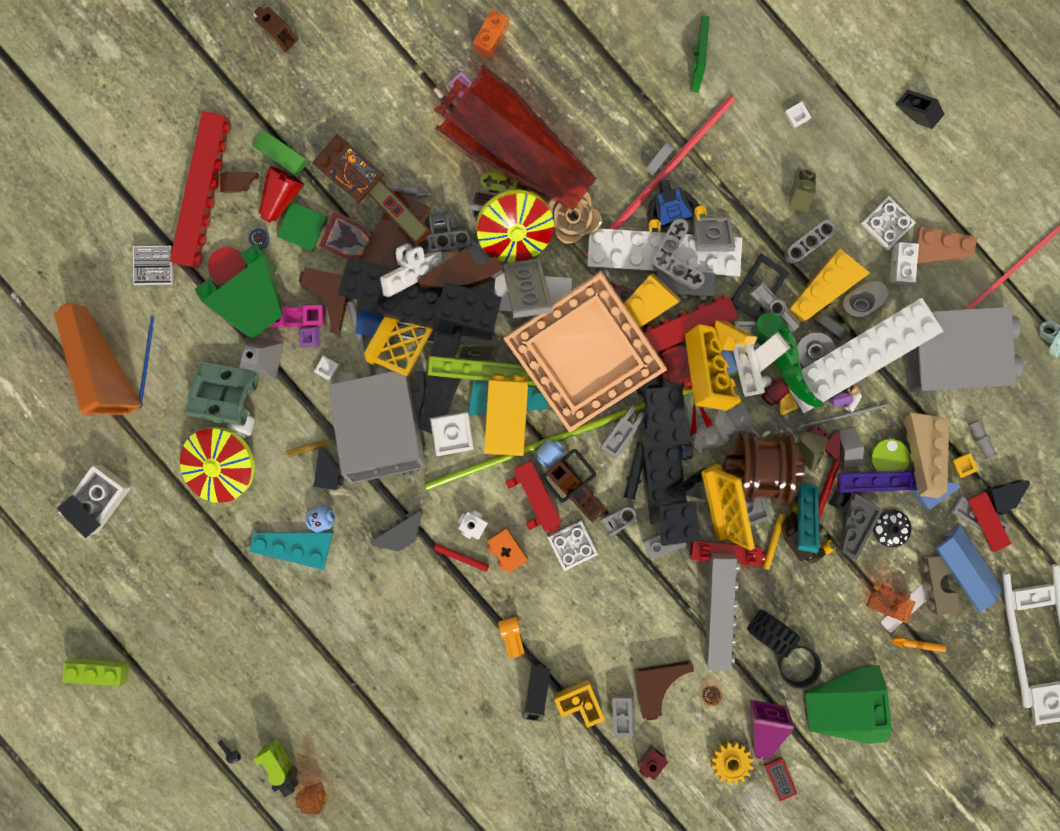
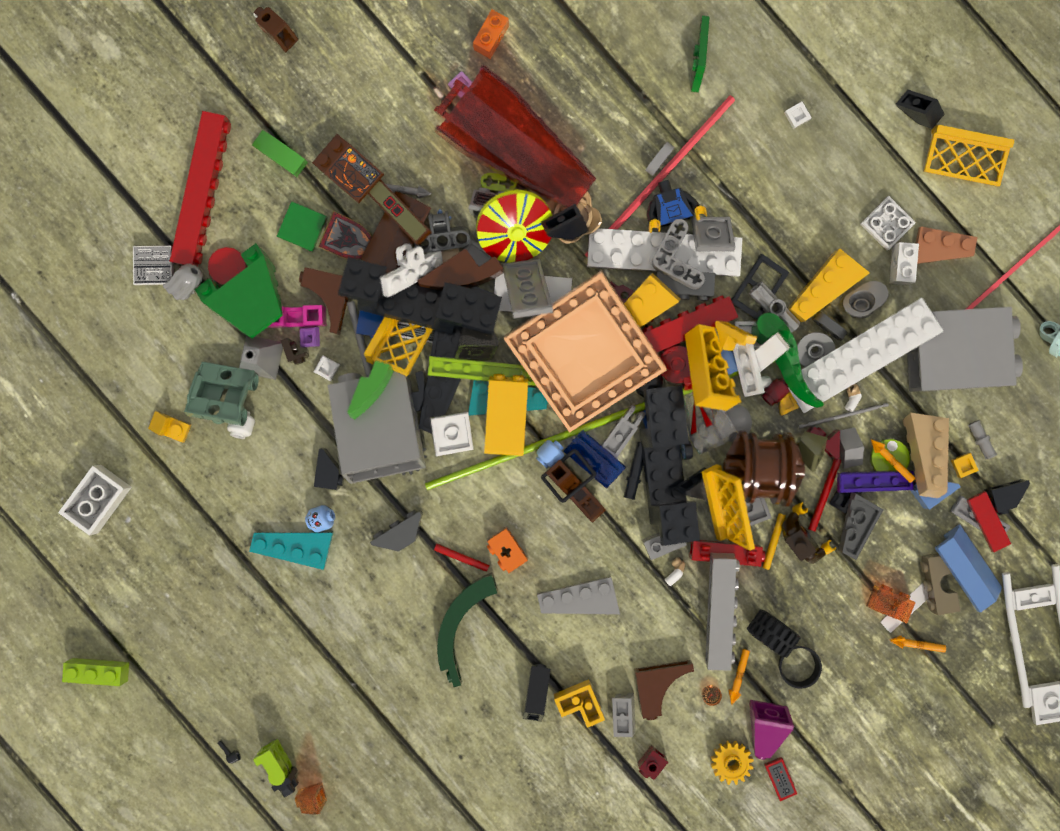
(78, 516): black slope -> none
(94, 371): orange slope -> none
(146, 360): blue piece -> none
(168, 426): none -> yellow slope
(184, 282): none -> light grey piece
(217, 464): dish -> none
(236, 181): reddish brown slope -> none
(259, 237): black tile -> none
(278, 193): red cone -> none
(290, 349): none -> dark brown bracket
(304, 447): yellow piece -> none
(370, 389): none -> bright green slope
(467, 598): none -> dark green arch
(469, 531): white brick -> none
(511, 633): light orange piece -> none
(538, 497): red brick -> none
(566, 224): none -> black slope
(572, 545): white tile -> none
(583, 598): none -> light grey wing
(602, 461): none -> clear blue piece
(617, 520): light grey piece -> none
(677, 573): none -> arm
(734, 692): none -> light orange piece
(803, 190): olive slope -> none
(808, 518): teal tile -> none
(818, 238): light grey beam -> none
(841, 399): medium lavender tile -> none
(851, 707): green wedge -> none
(880, 448): none -> light orange piece
(884, 525): black dish -> none
(968, 138): none -> yellow fence

